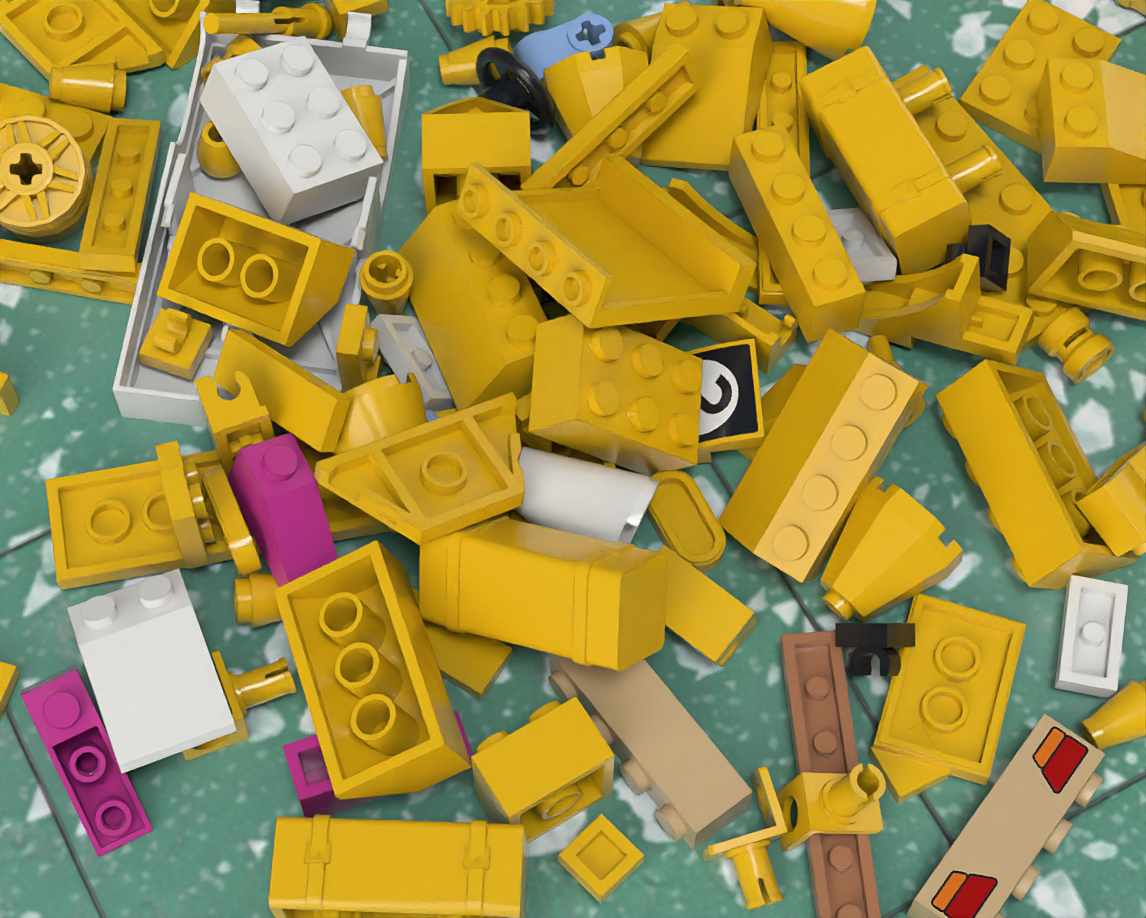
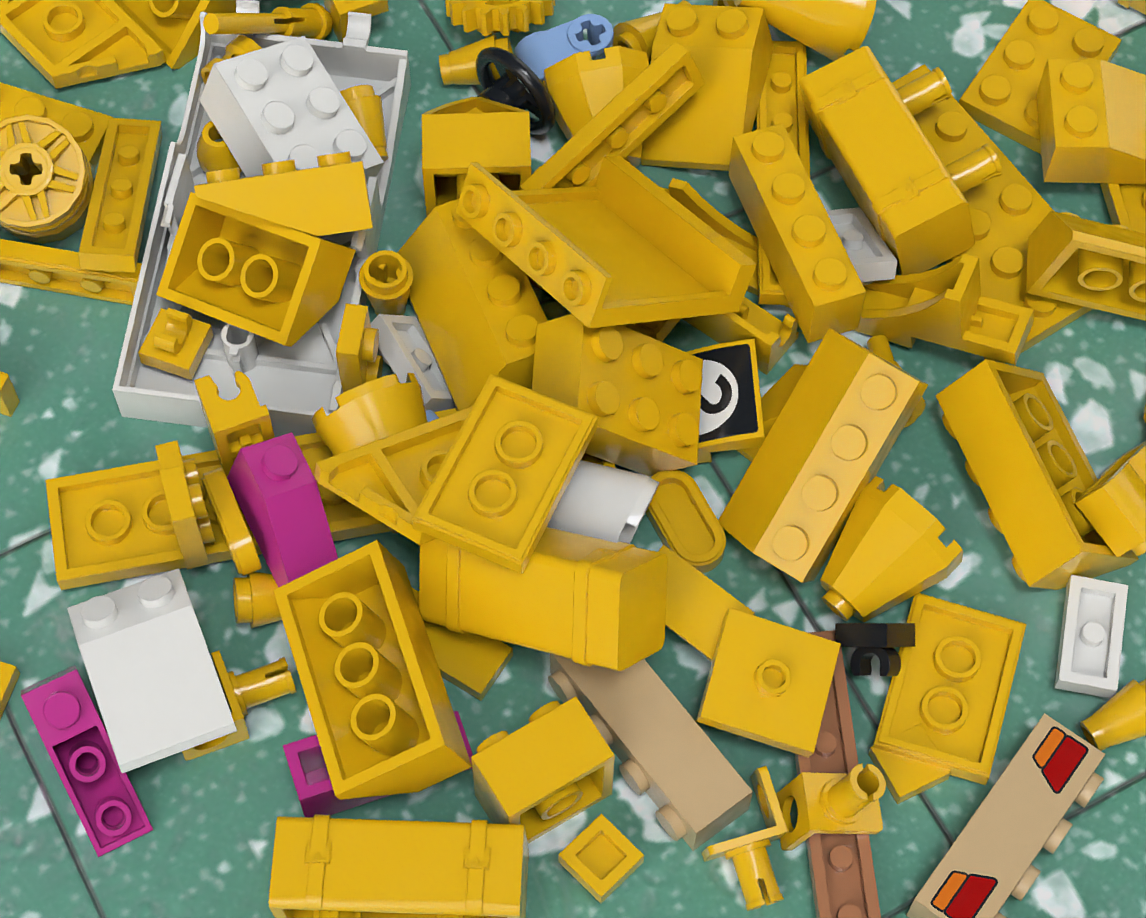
(89, 86): yellow cone -> none
(291, 393): yellow tile -> none
(308, 200): none -> yellow slope
(505, 473): none -> yellow tile
(769, 682): none -> yellow plate
(993, 254): black tile -> none
(1076, 345): yellow wheel -> none

